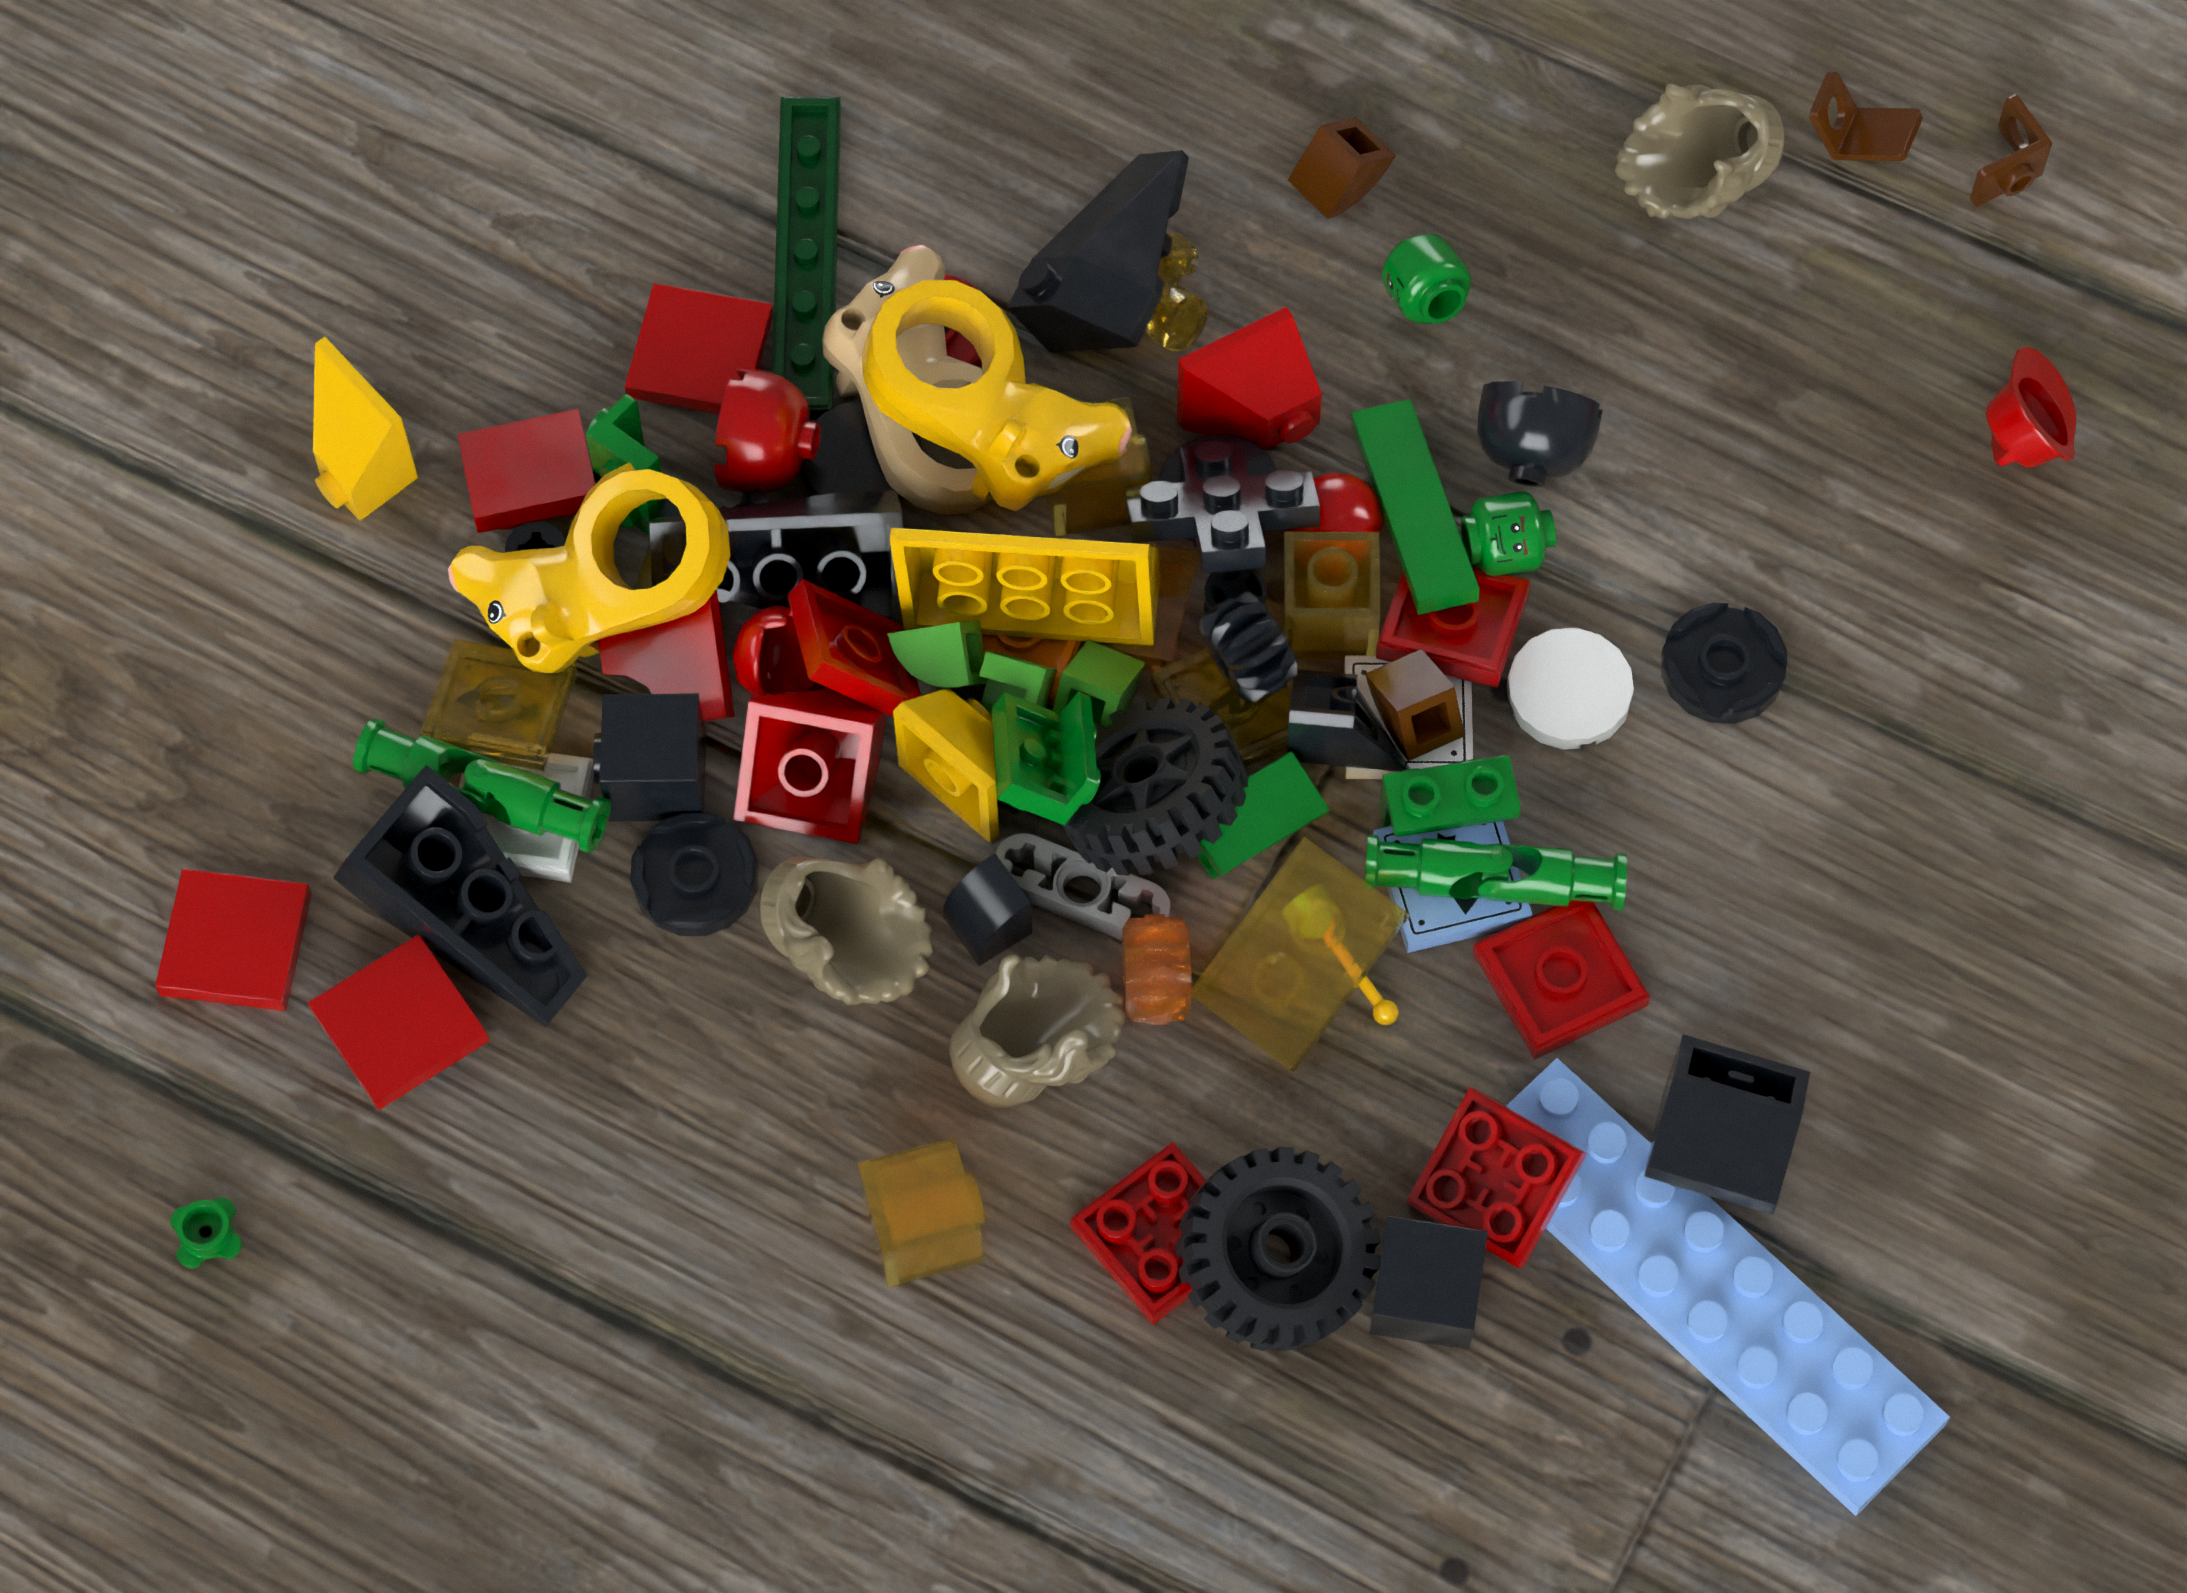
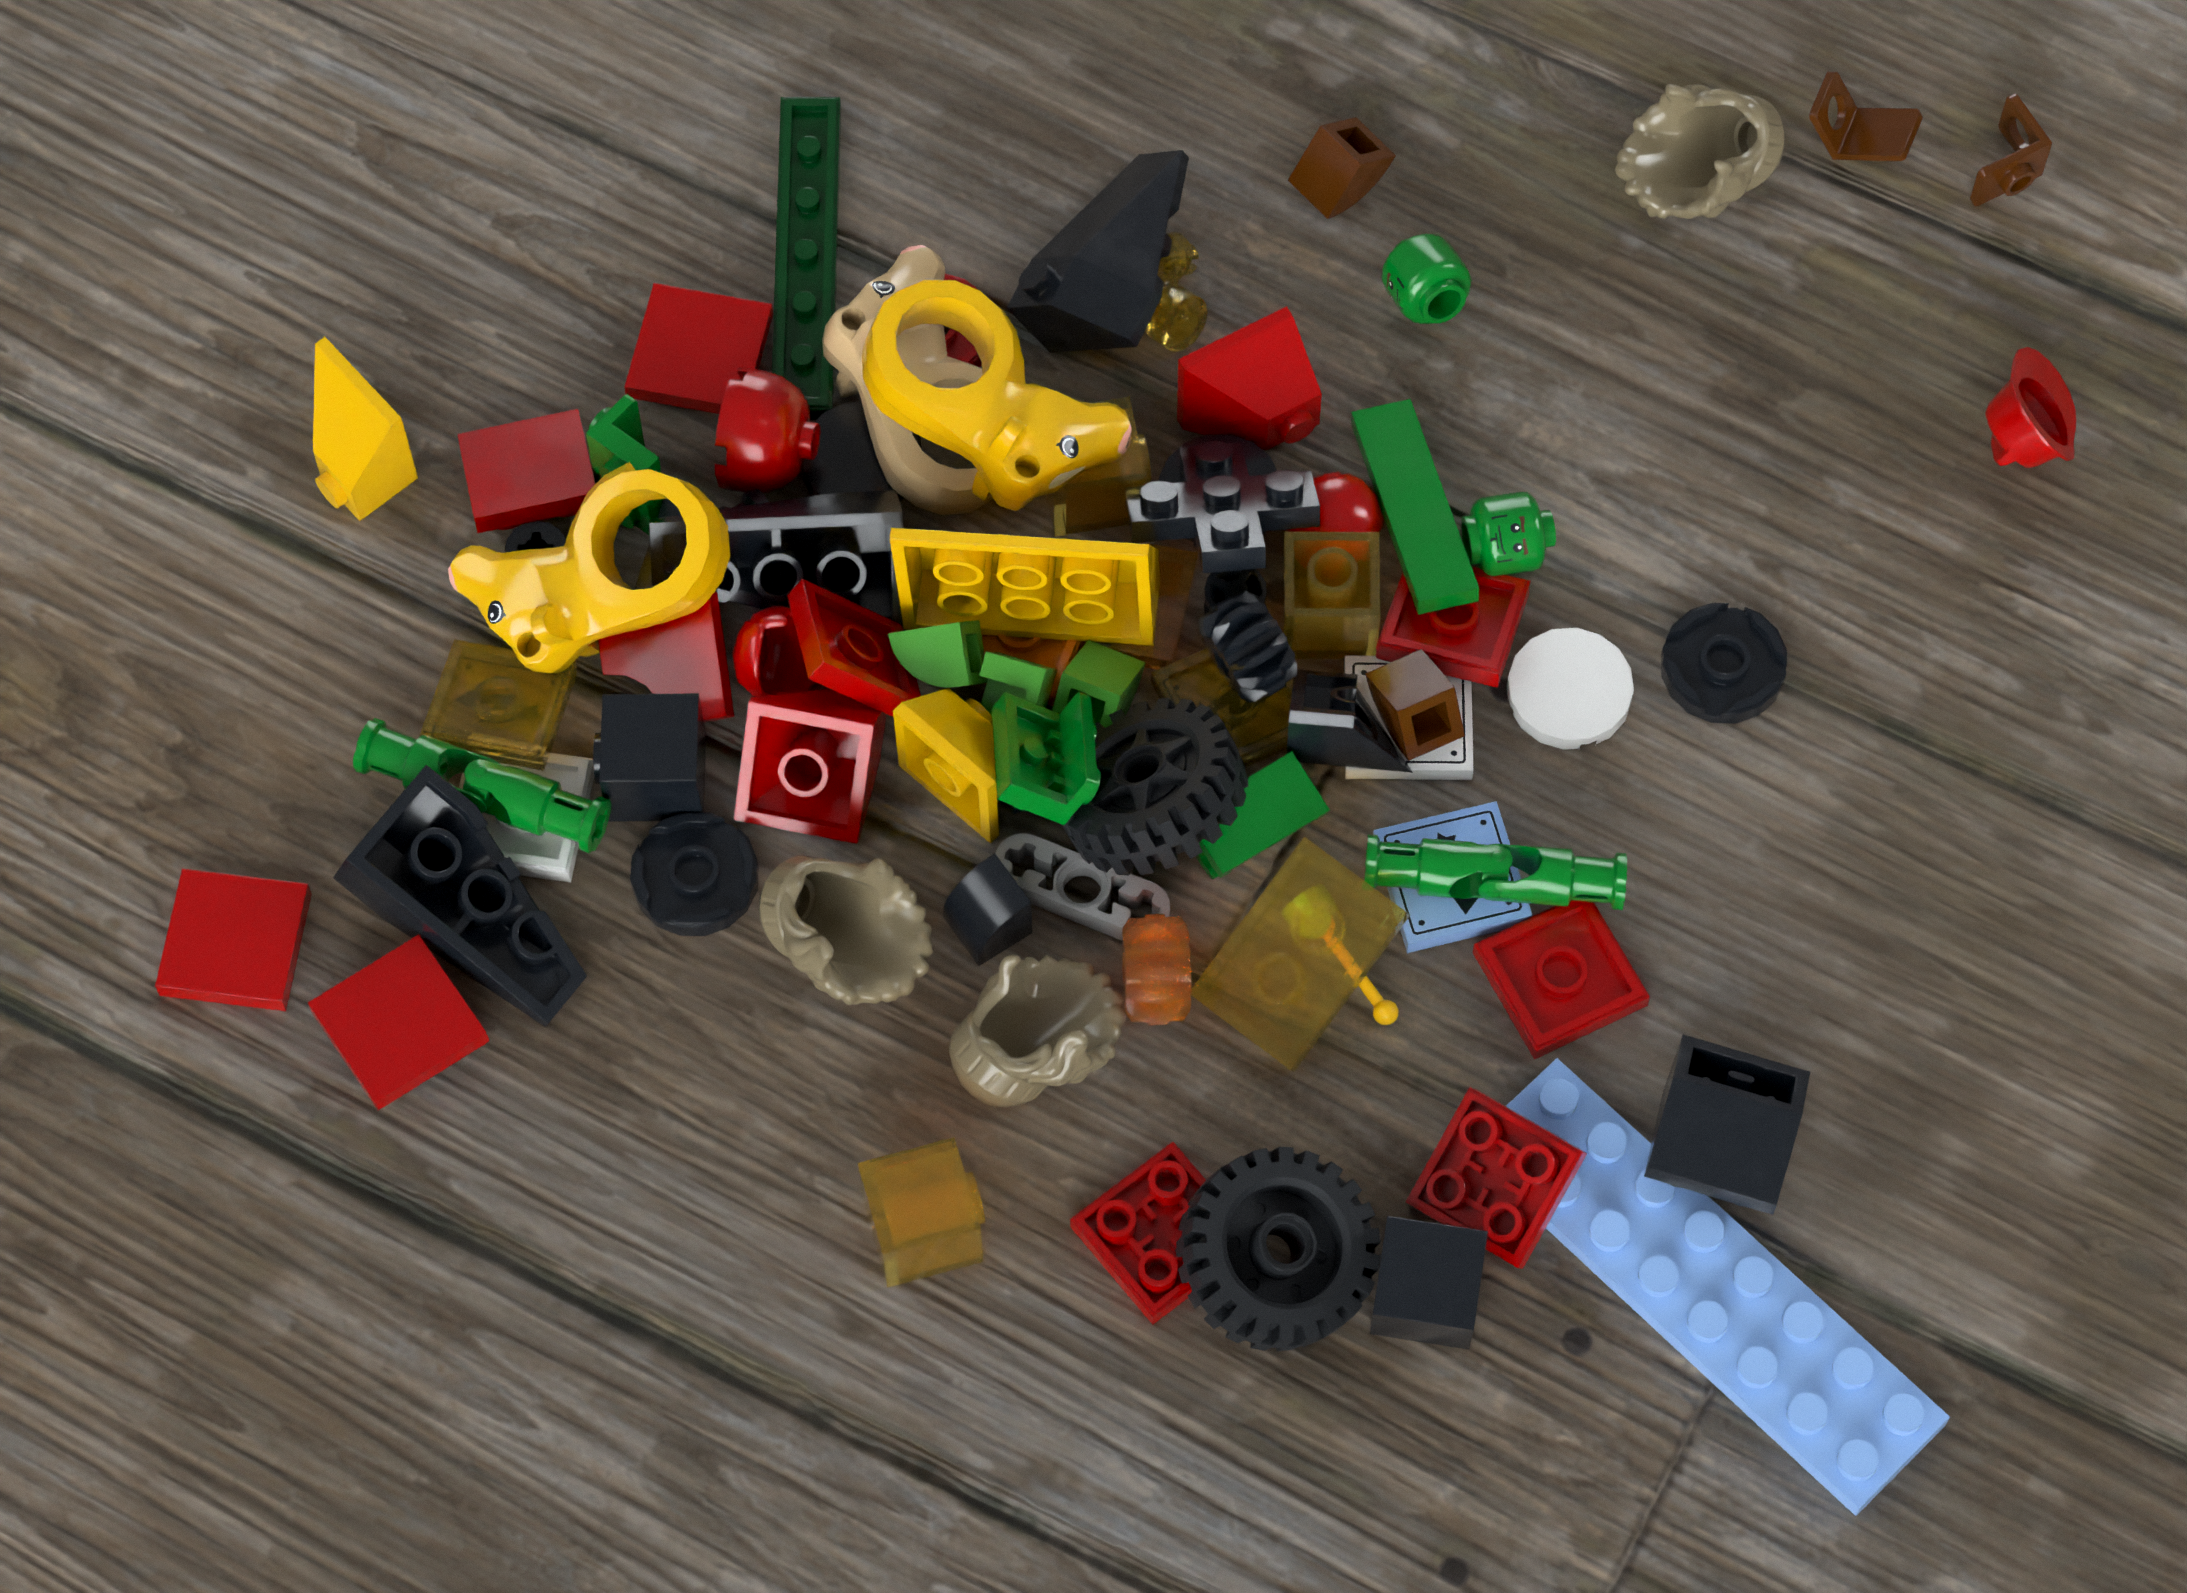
(192, 1219): green plate -> none
(1449, 796): green bracket -> none
(1536, 431): black cylinder -> none

